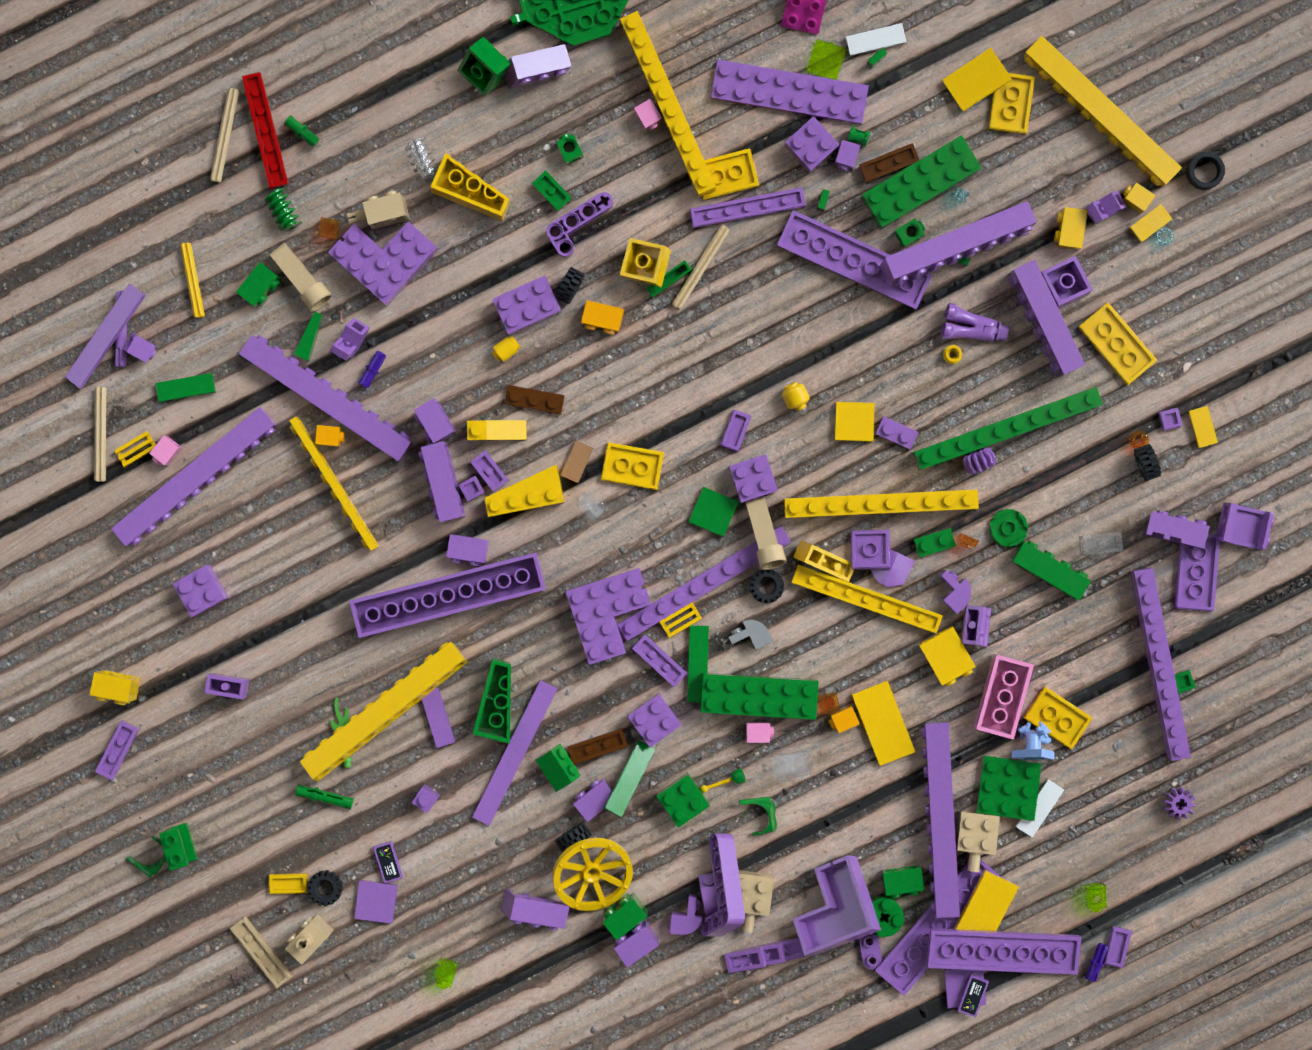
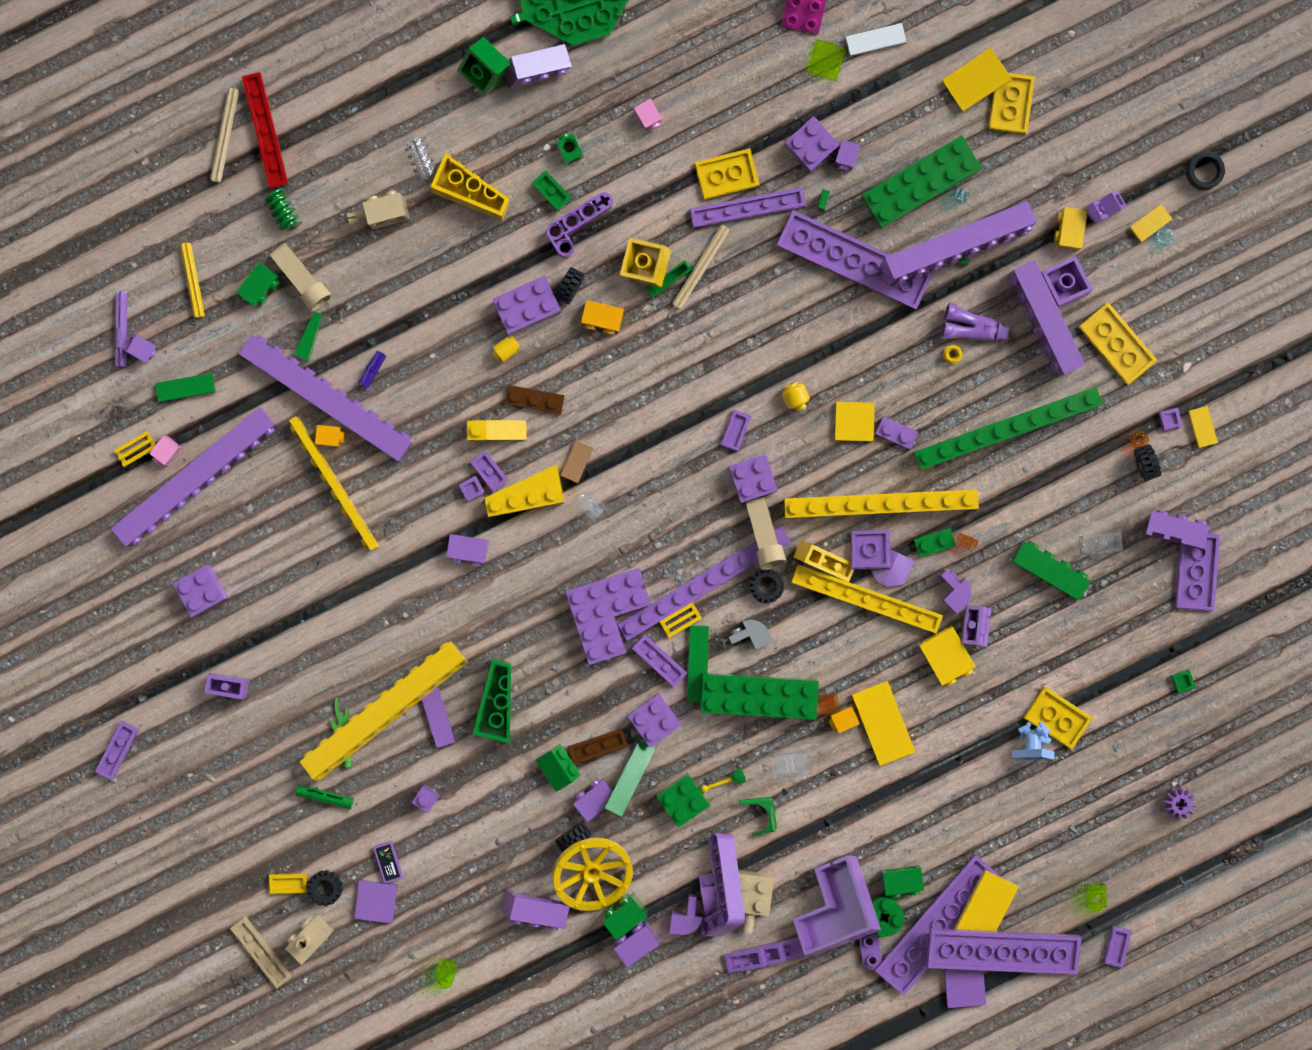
(100, 435): tan axle -> none
(105, 336): medium lavender tile -> none
(114, 686): yellow brick -> none
(149, 870): green helmet -> none
(178, 846): green panel -> none
(301, 131): green axle -> none
(329, 228): clear orange plate -> none
(350, 340): medium lavender brick -> none
(385, 269): medium lavender piece -> none
(434, 421): medium lavender brick -> none
(442, 481): medium lavender brick -> none
(448, 595): medium lavender brick -> none
(515, 752): medium lavender tile -> none
(632, 466): yellow tile -> none
(668, 104): yellow brick -> none
(713, 511): green tile -> none
(759, 732): bright pink brick -> none
(789, 92): medium lavender plate -> none
(858, 136): green bush -> none
(876, 58): green tile -> none
(889, 163): reddish brown plate -> none
(903, 238): green brick -> none
(941, 820): medium lavender brick -> none
(973, 995): tile -> none
(977, 836): tan brick -> none
(979, 460): medium lavender gear -> none
(1003, 696): bright pink brick -> none
(1008, 527): green tile -> none
(1009, 788): green plate -> none
(1046, 800): white tile -> none
(1096, 963): dark purple axle -> none
(1101, 111): yellow brick -> none
(1138, 197): yellow brick -> none
(1160, 664): medium lavender brick -> none
(1244, 526): medium lavender panel -> none

